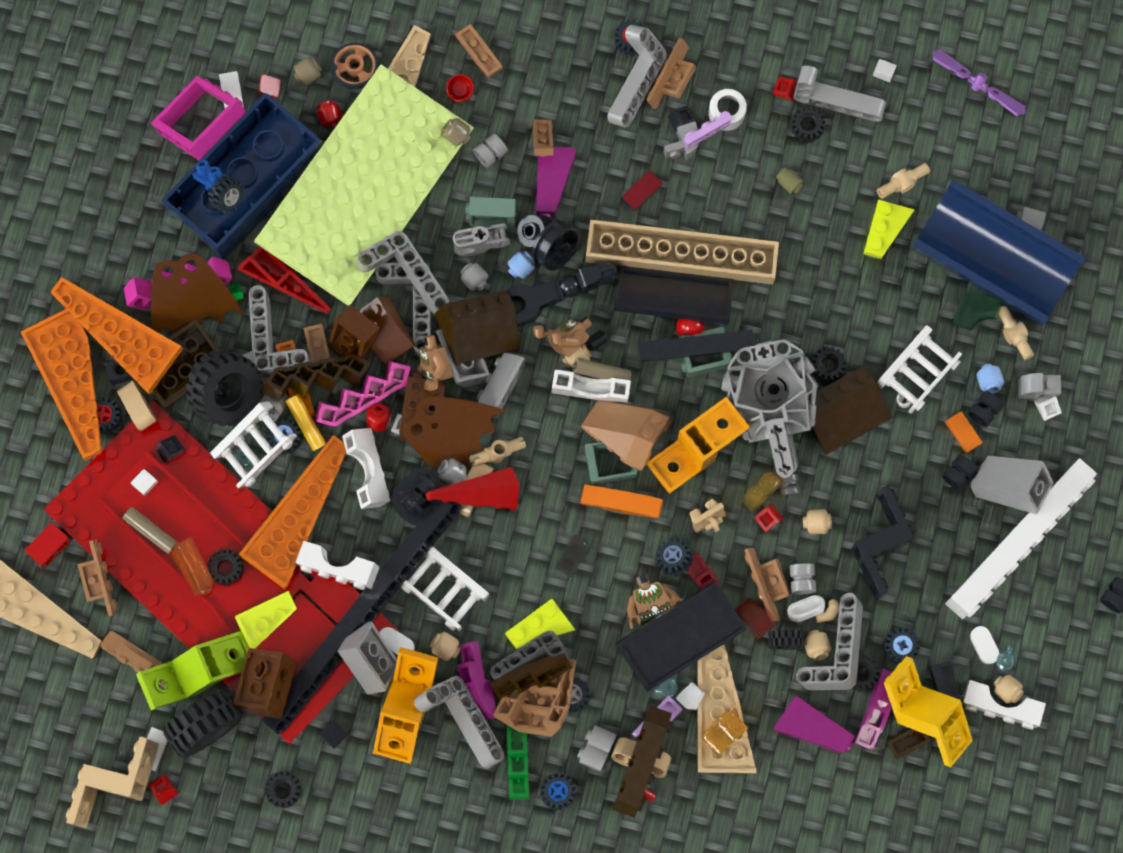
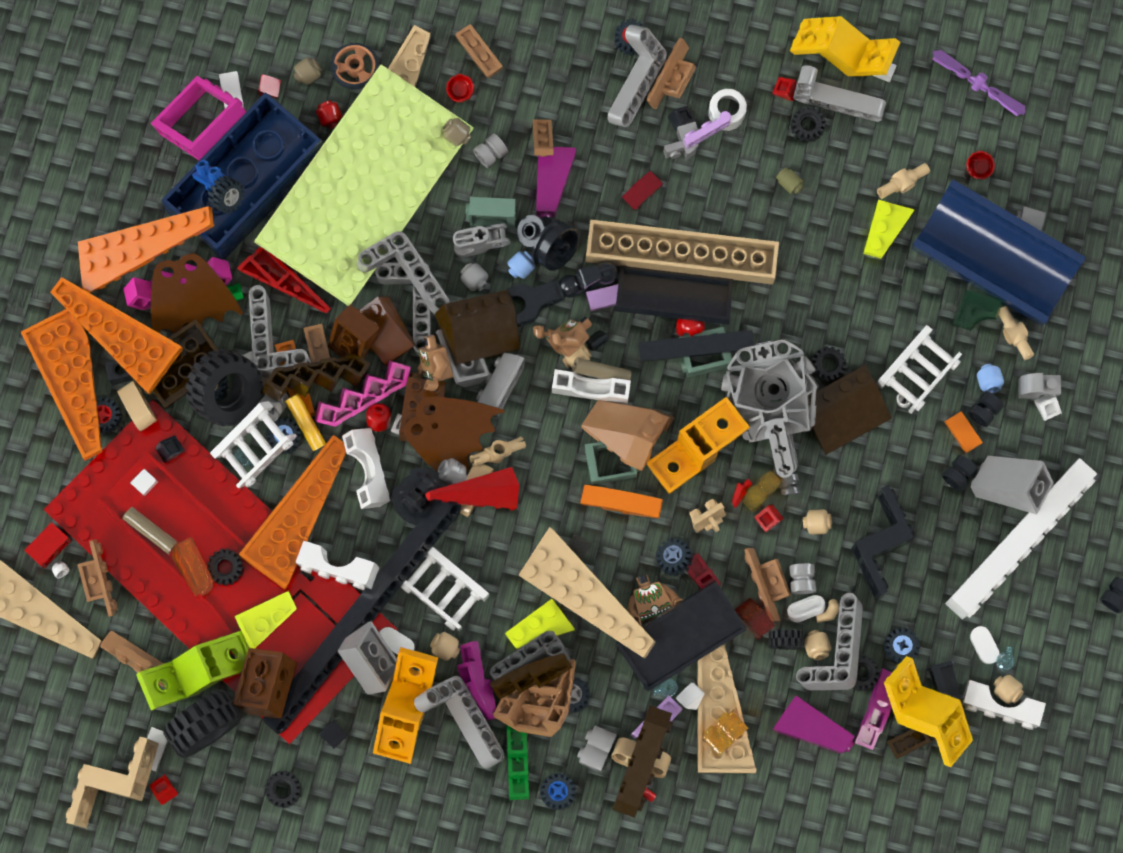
(60, 569): none -> white hinge
(126, 250): none -> orange wing
(569, 581): none -> tan wing
(602, 297): none -> lavender tile
(740, 492): none -> red bar
(845, 46): none -> yellow bracket
(980, 165): none -> red hair

